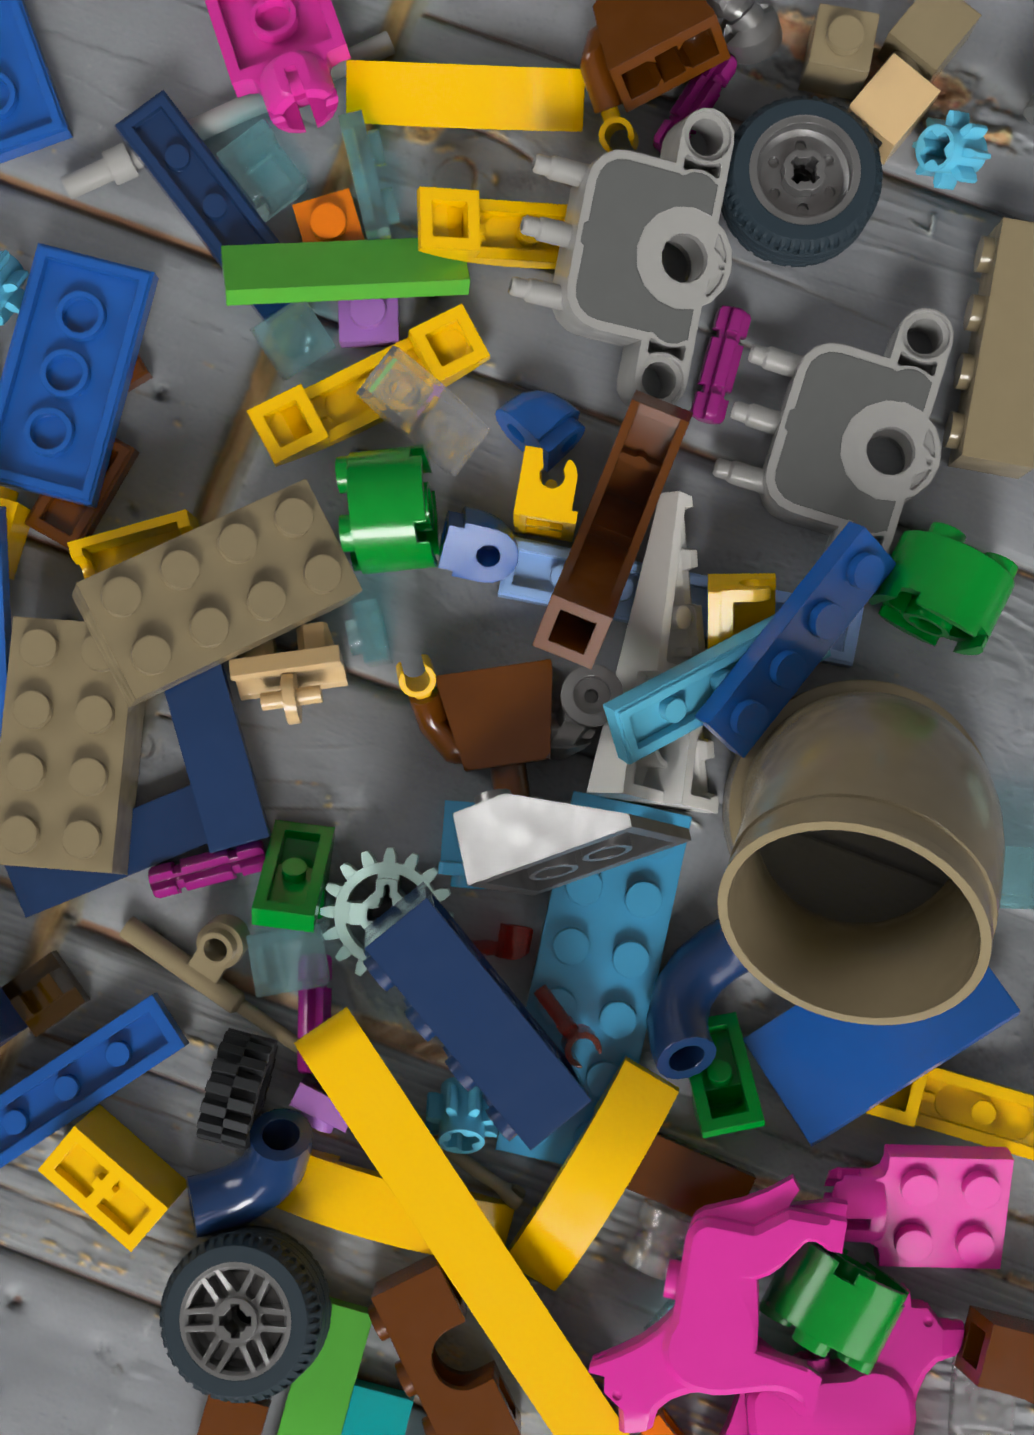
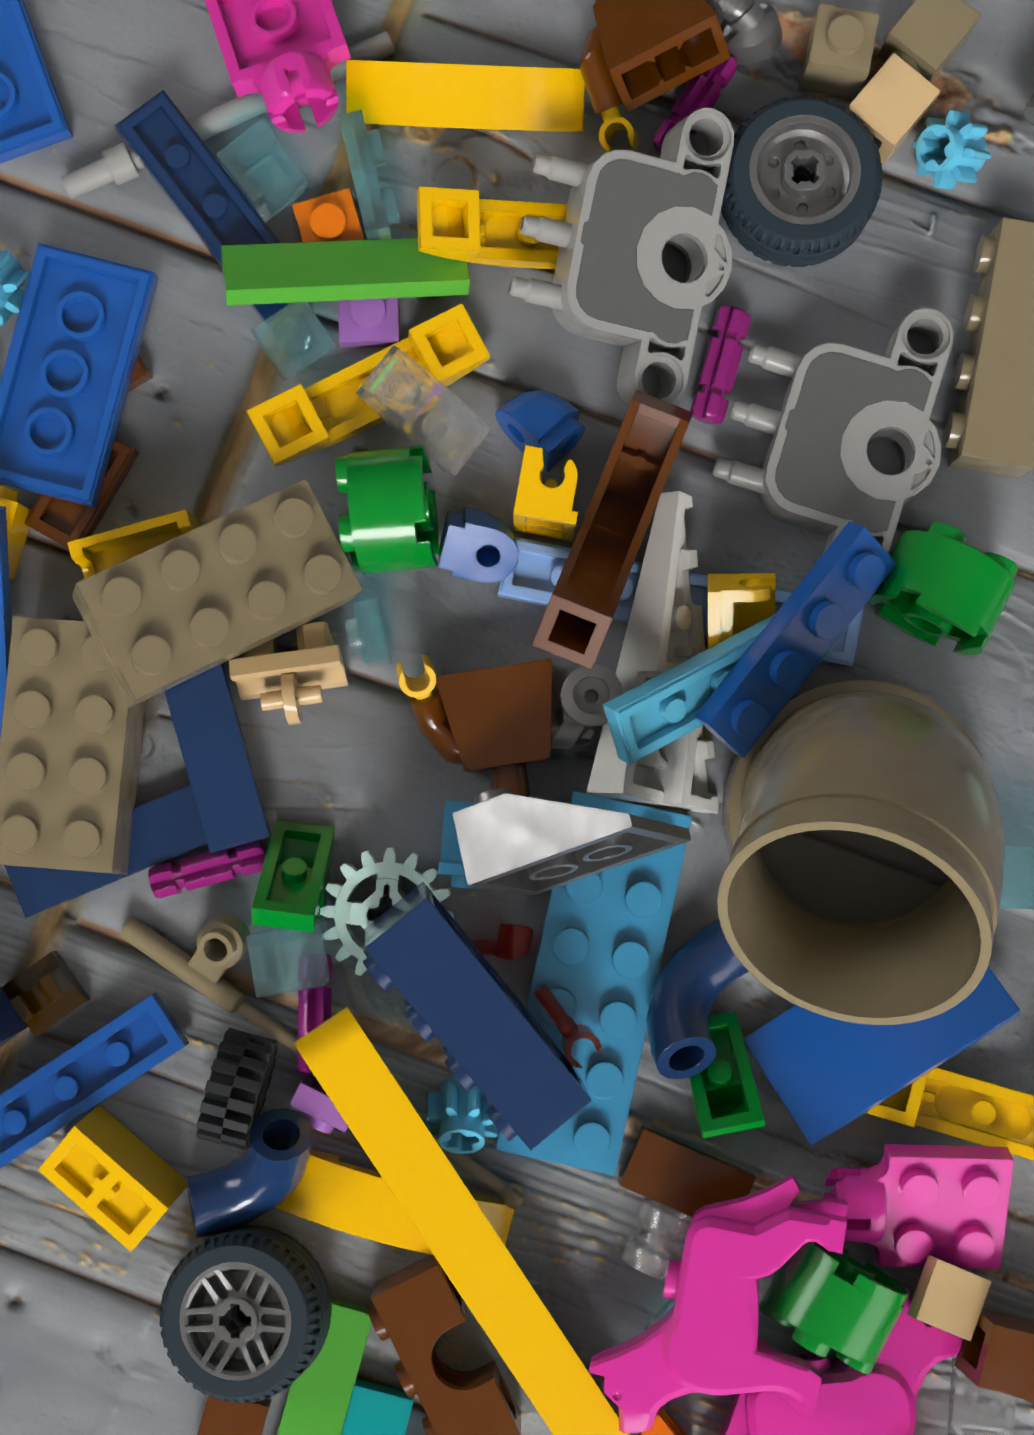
(593, 1174): yellow slope -> none
(949, 1298): none -> tan tile

